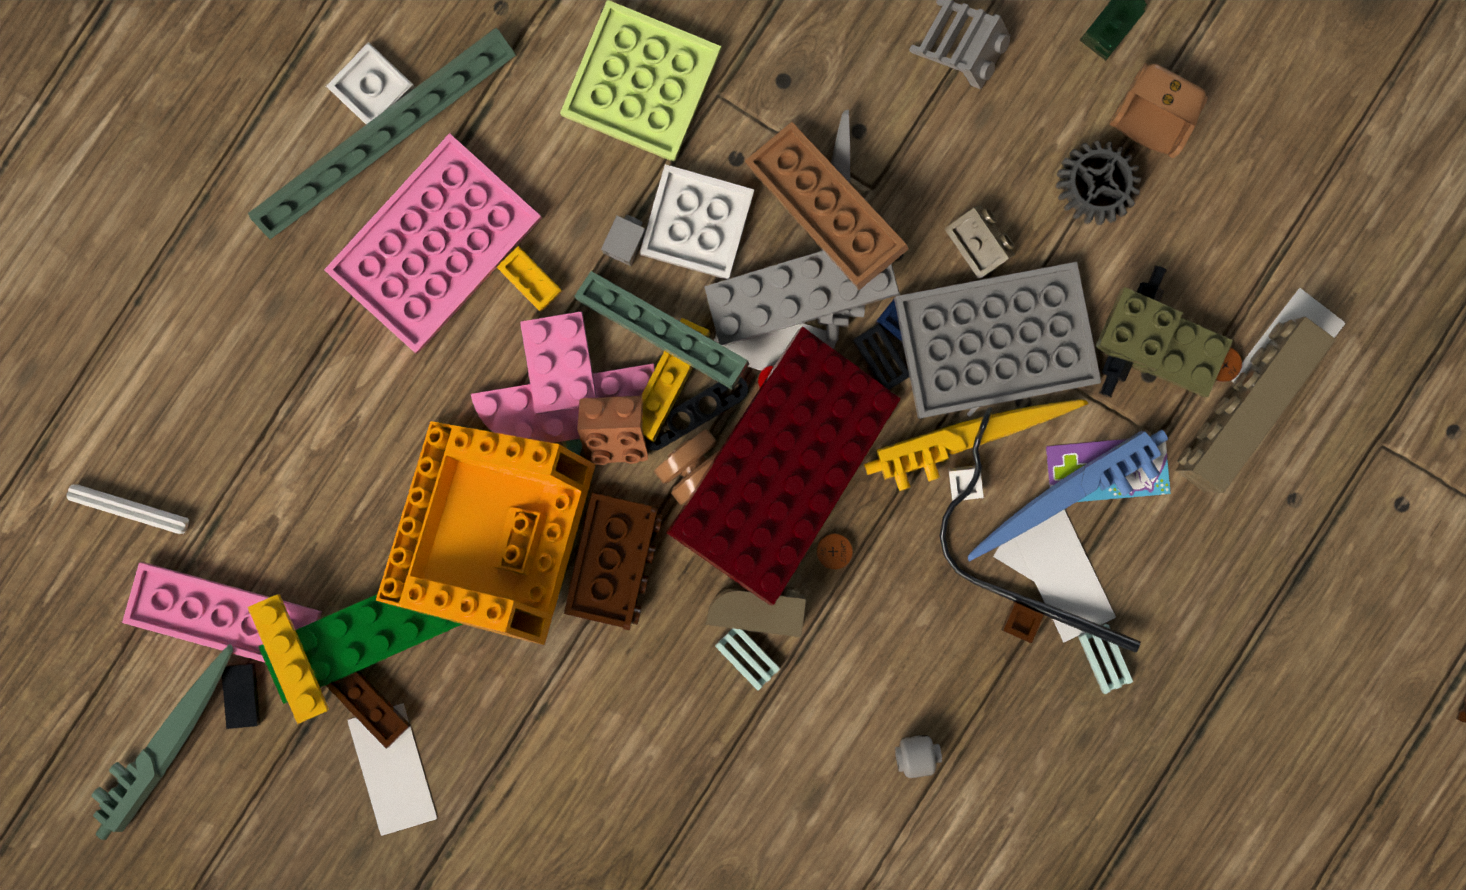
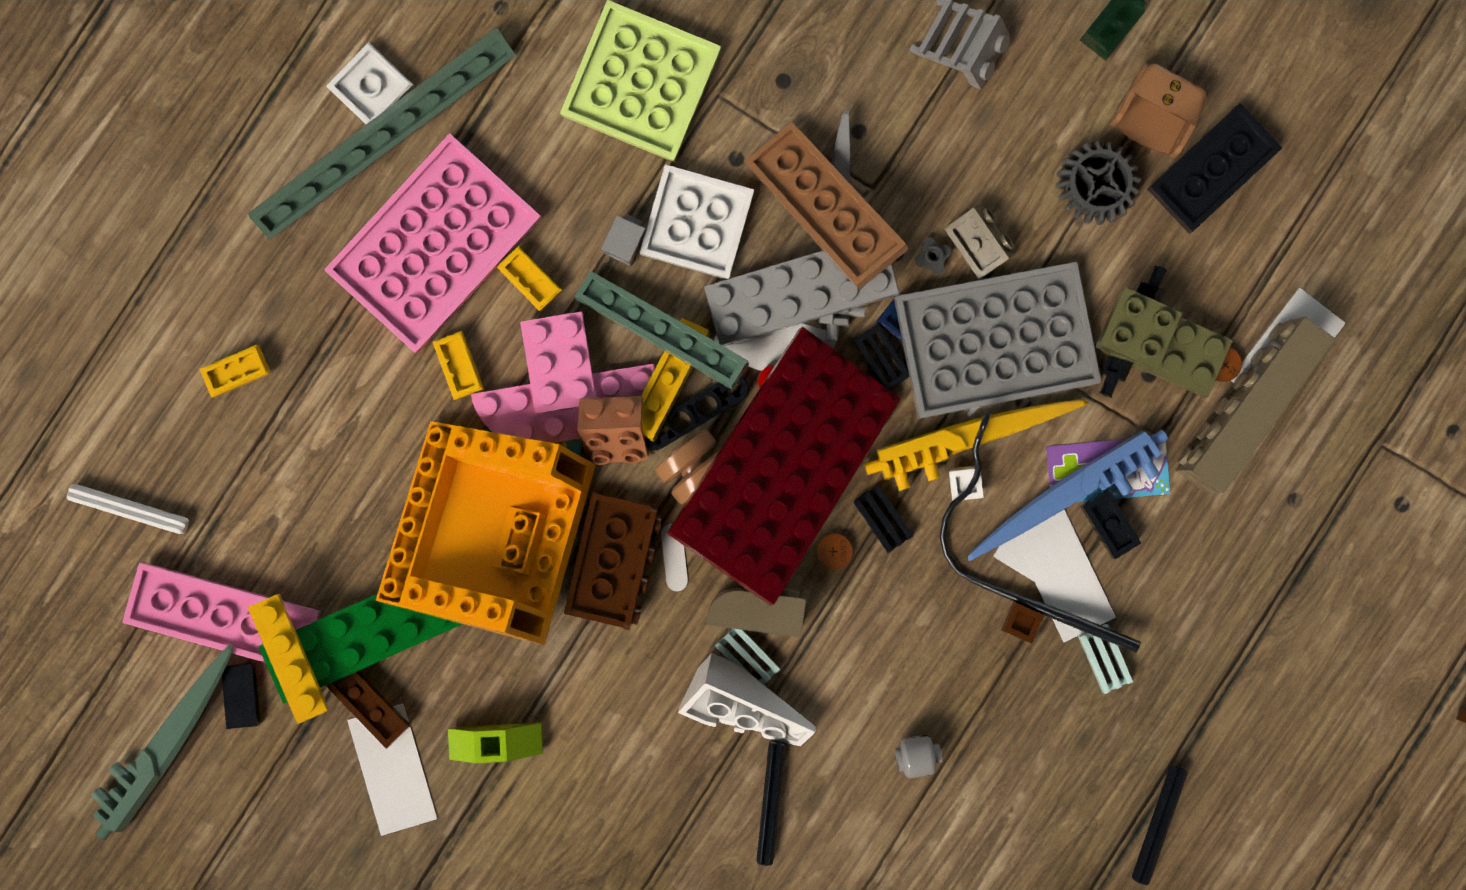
(235, 371): none -> yellow plate
(458, 365): none -> yellow plate
(495, 742): none -> lime slope
(674, 561): none -> white sticker
(735, 698): none -> white wedge
(770, 803): none -> black axle
(897, 540): none -> black tile
(926, 261): none -> dark grey plate
(1110, 524): none -> black plate
(1159, 825): none -> black axle
(1214, 168): none -> black plate

